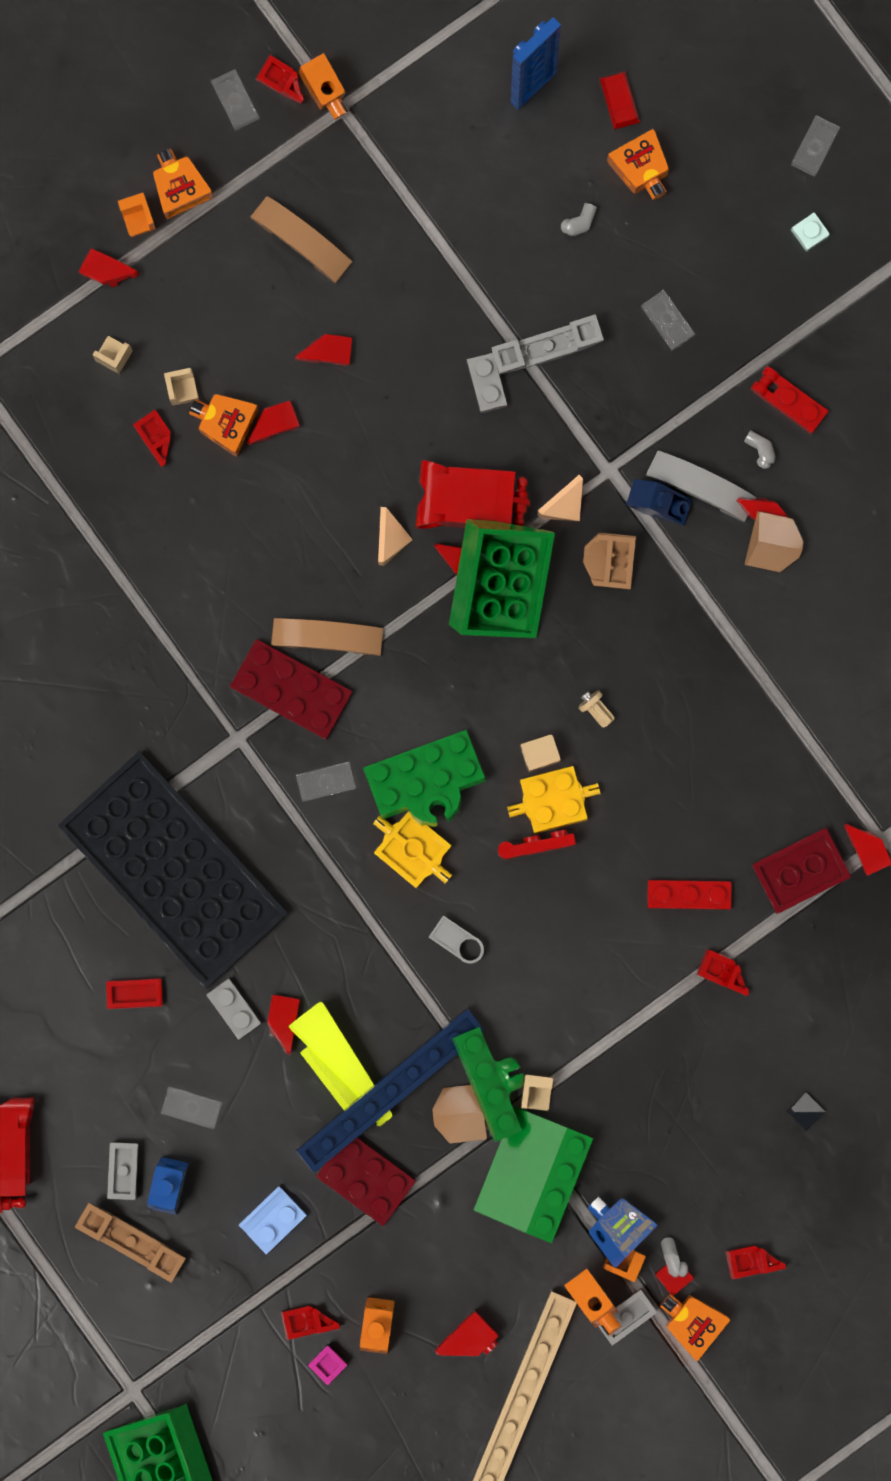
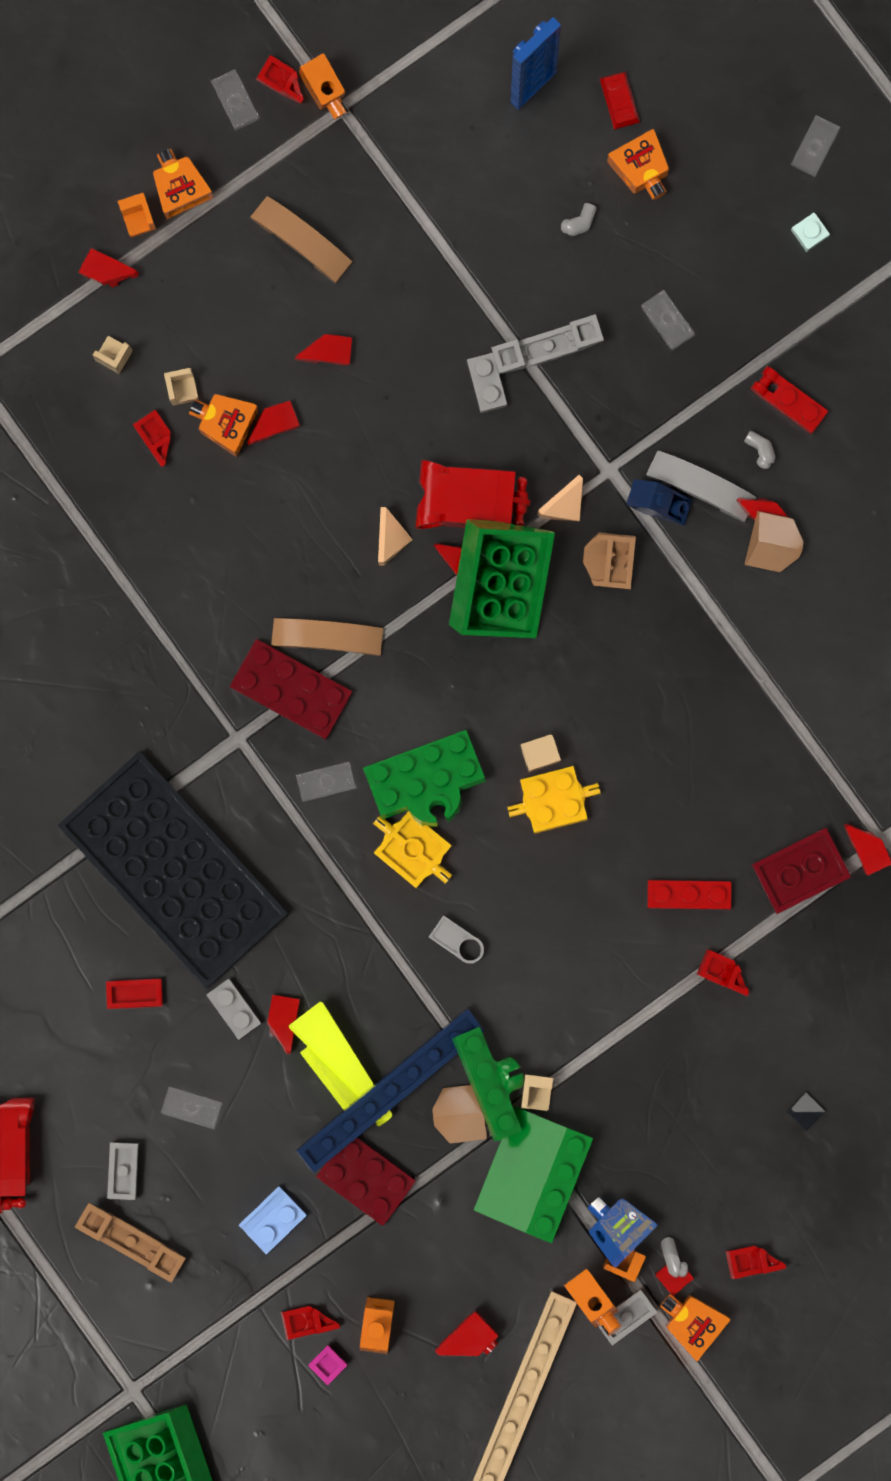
(167, 1185): blue torso -> none
(534, 845): red plate -> none
(596, 708): tan piece -> none

